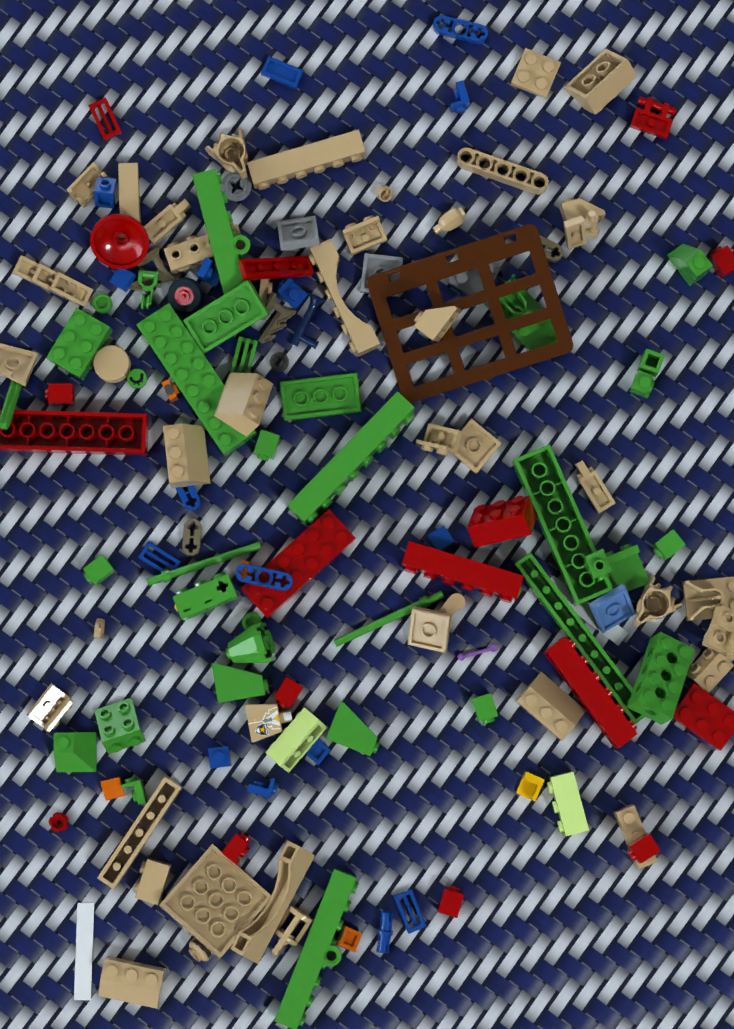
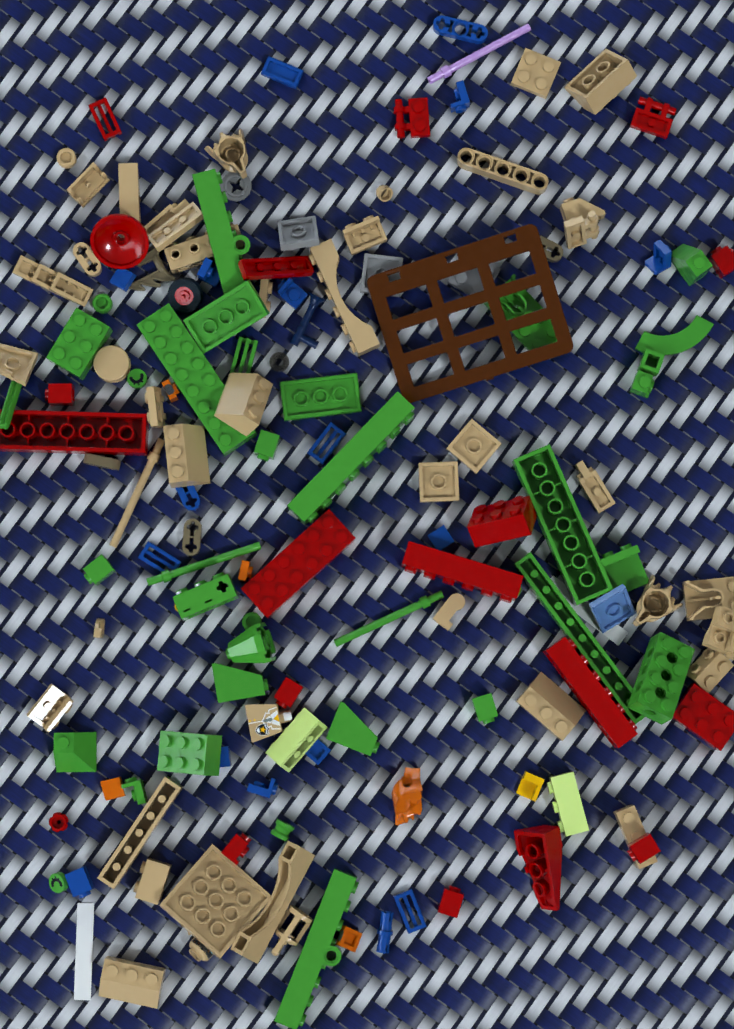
(58, 882): none -> bright green tile
(66, 158): none -> tan tile
(79, 882): none -> blue brick
(83, 261): none -> tan beam
(101, 461): none -> dark tan beam
(105, 192): blue bracket -> none
(119, 726): bright green bracket -> none
(147, 301): bright green piece -> none
(153, 457): none -> tan bar
(154, 399): none -> tan plate
(176, 226): none -> tan plate
(189, 753): none -> bright green brick
(251, 570): blue beam -> none
(282, 315): dark tan piece -> none
(282, 830): none -> bright green wheel
(306, 159): tan brick -> none
(333, 447): none -> blue tile
(407, 799): none -> orange piece
(418, 117): none -> red plate
(429, 629): tan tile -> none
(436, 321): tan slope -> none
(438, 481): none -> tan plate
(442, 439): tan bracket -> none
(447, 71): none -> lavender bar
(450, 220): tan plant -> none
(493, 648): medium lavender hinge -> none
(543, 859): none -> red wedge
(591, 560): bright green brick -> none
(661, 258): none -> blue bracket
(668, 545): bright green brick -> none
(676, 342): none -> bright green tile

